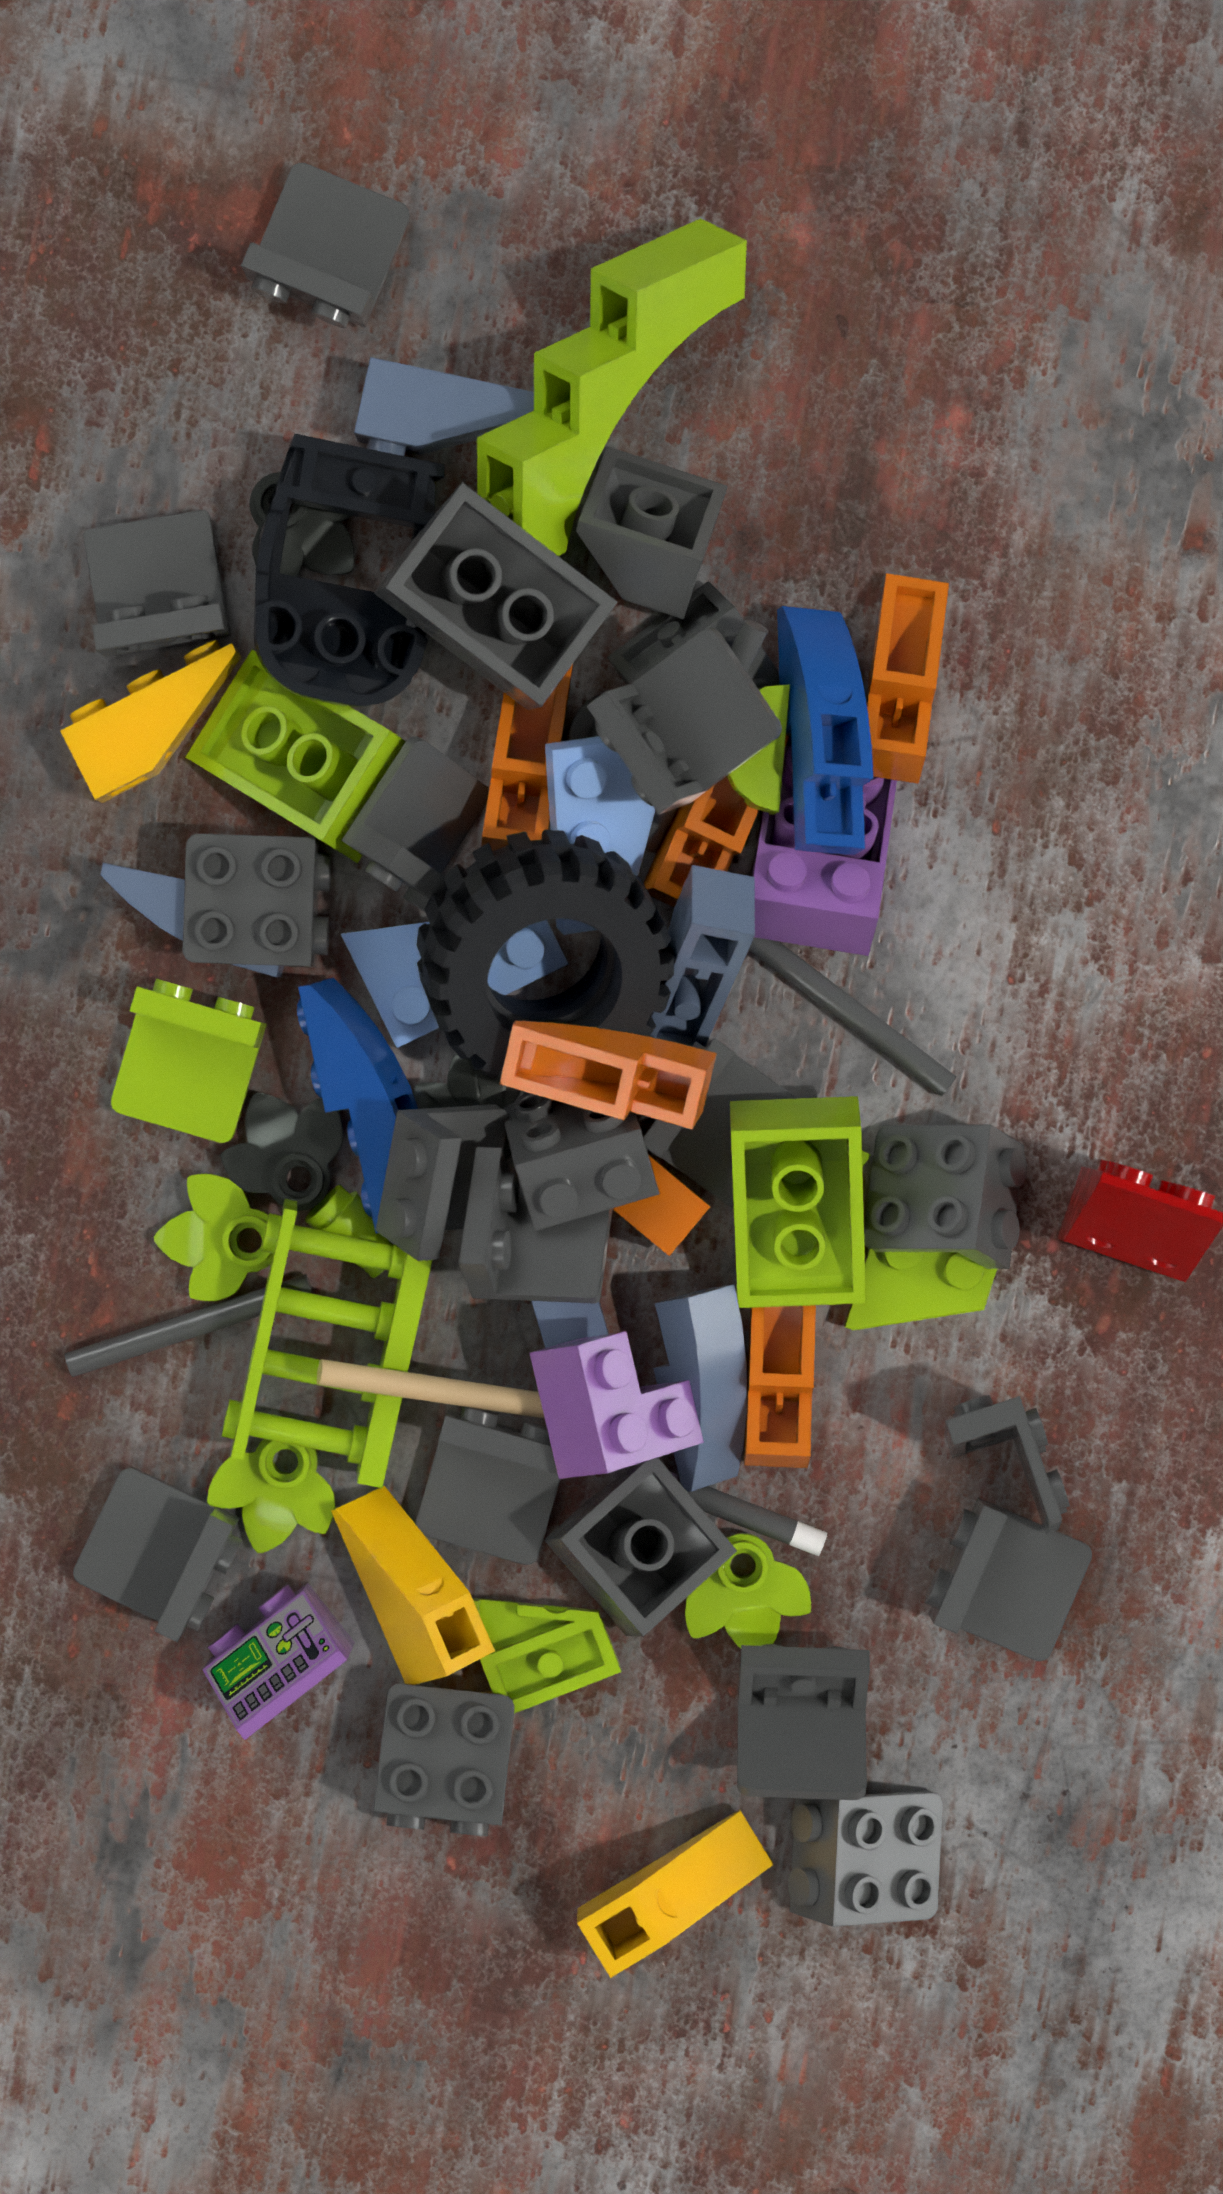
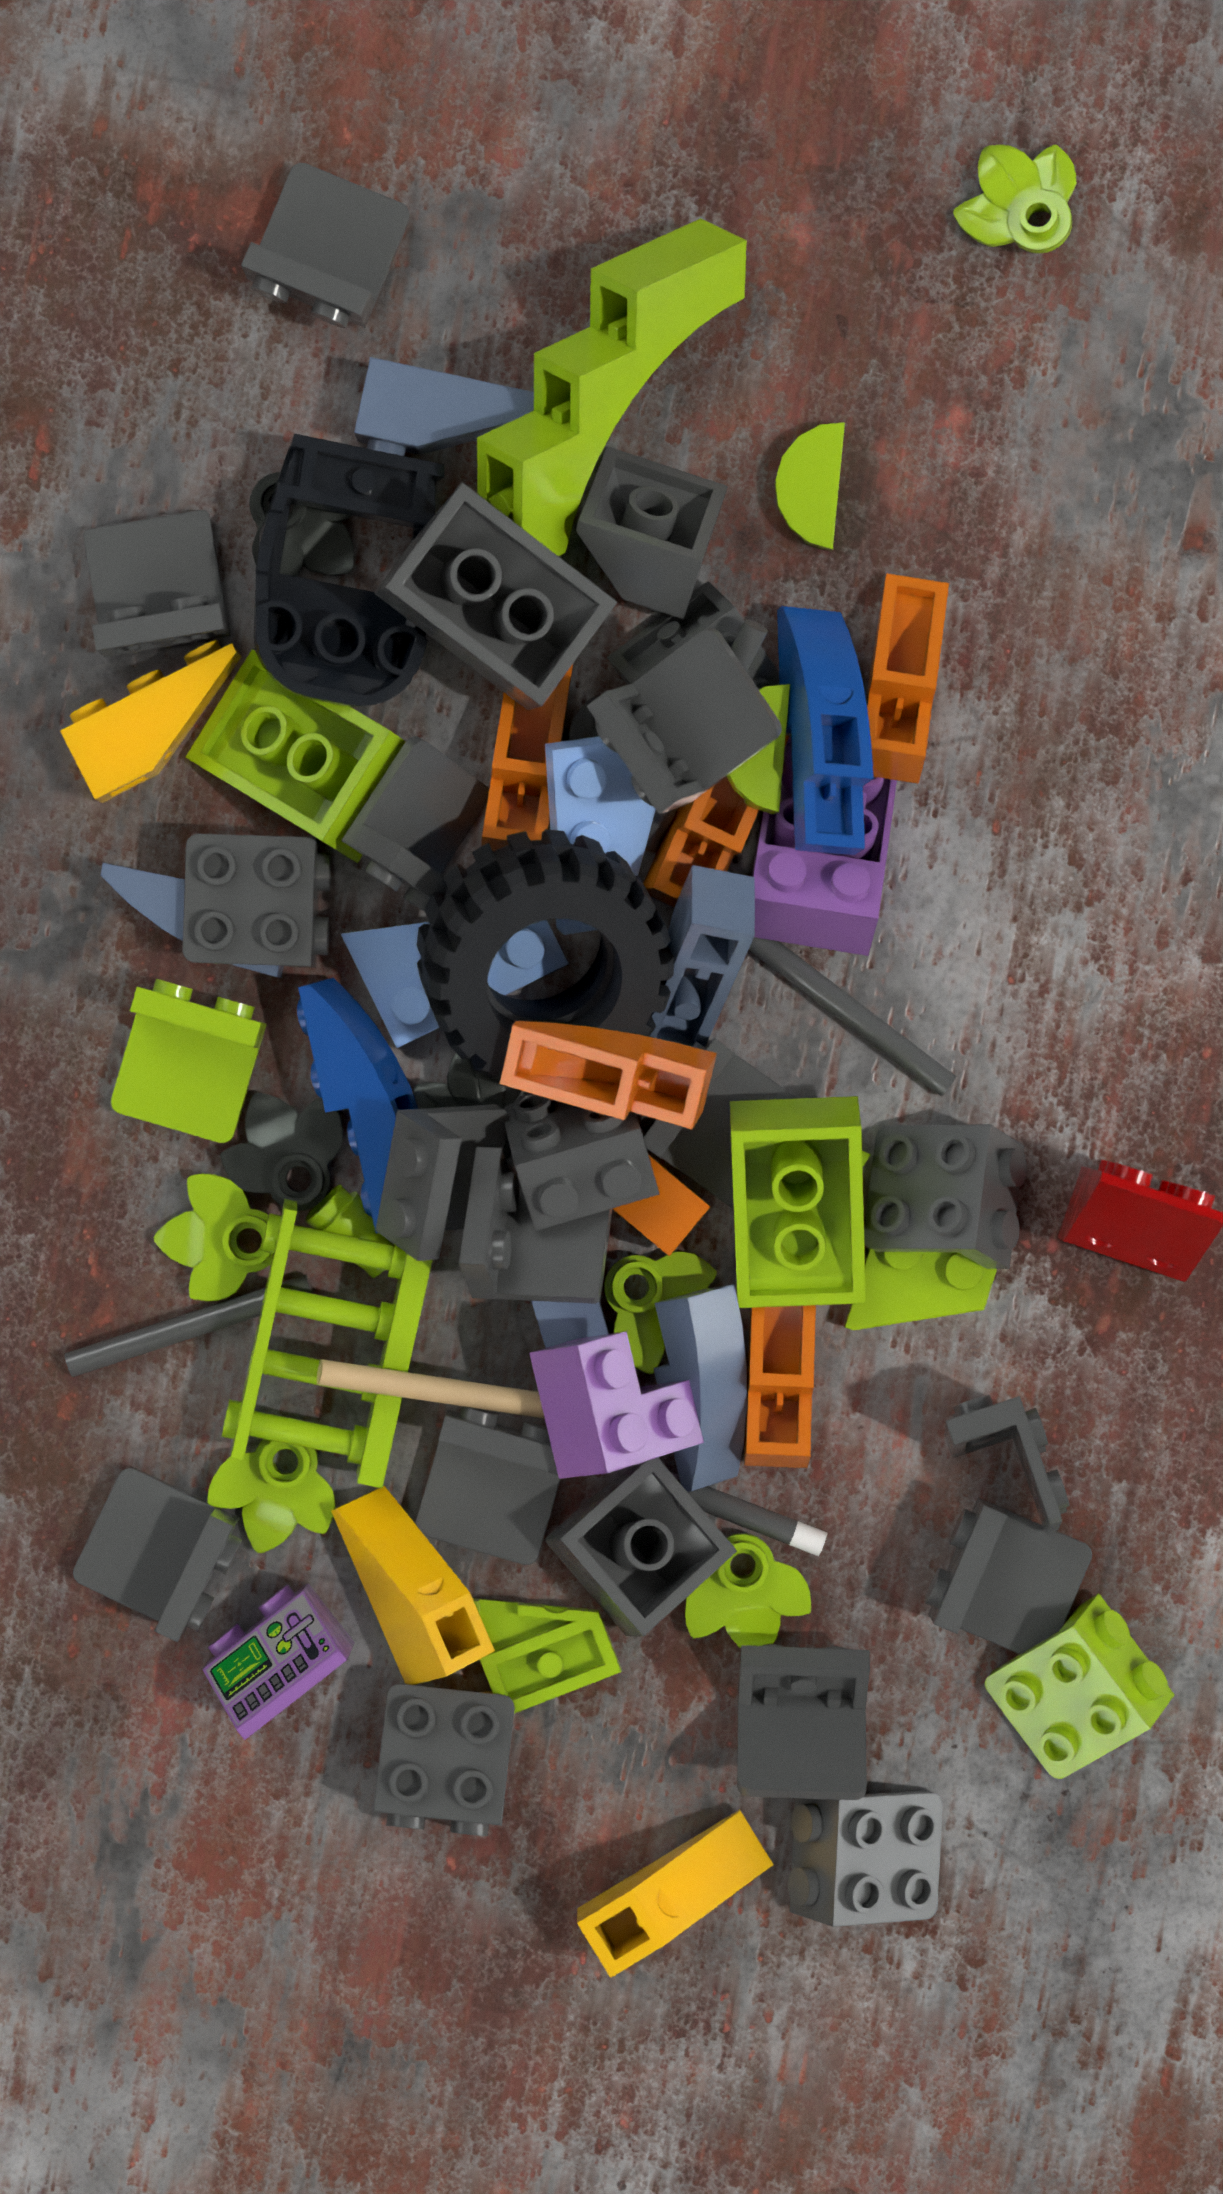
(665, 1279): none -> lime plate
(810, 484): none -> lime tile
(1014, 191): none -> lime plate
(1081, 1690): none -> lime bracket

